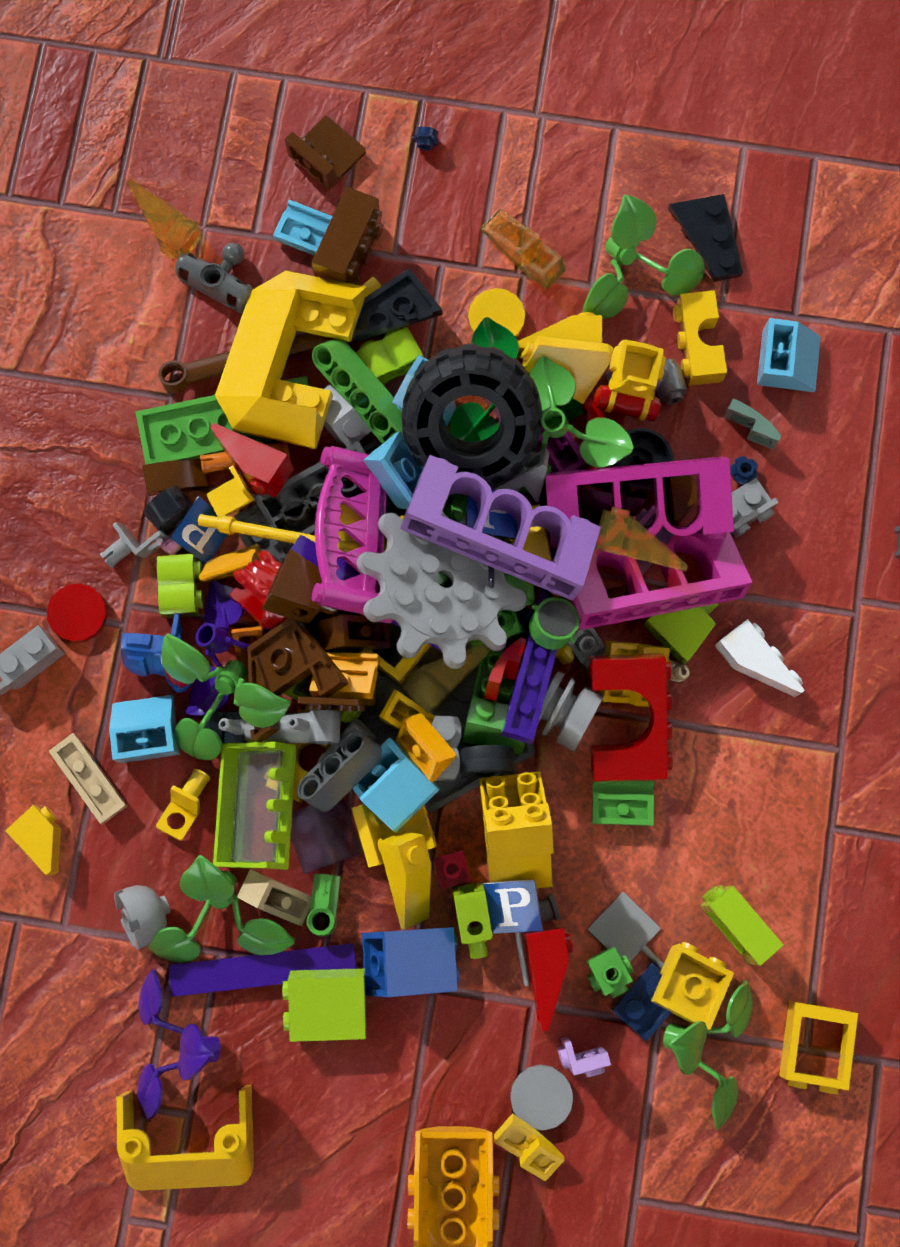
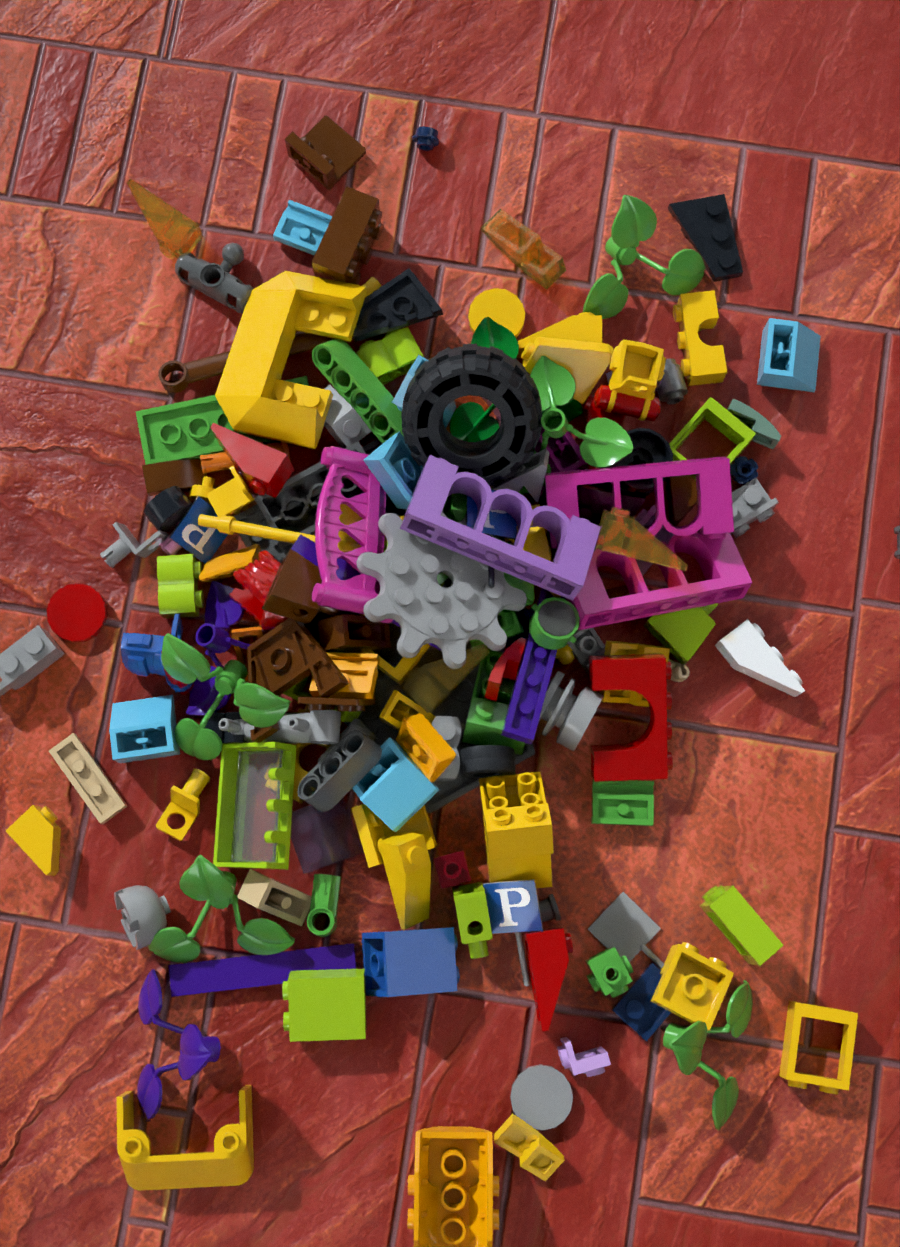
(203, 490): none -> yellow tile
(722, 421): none -> lime window

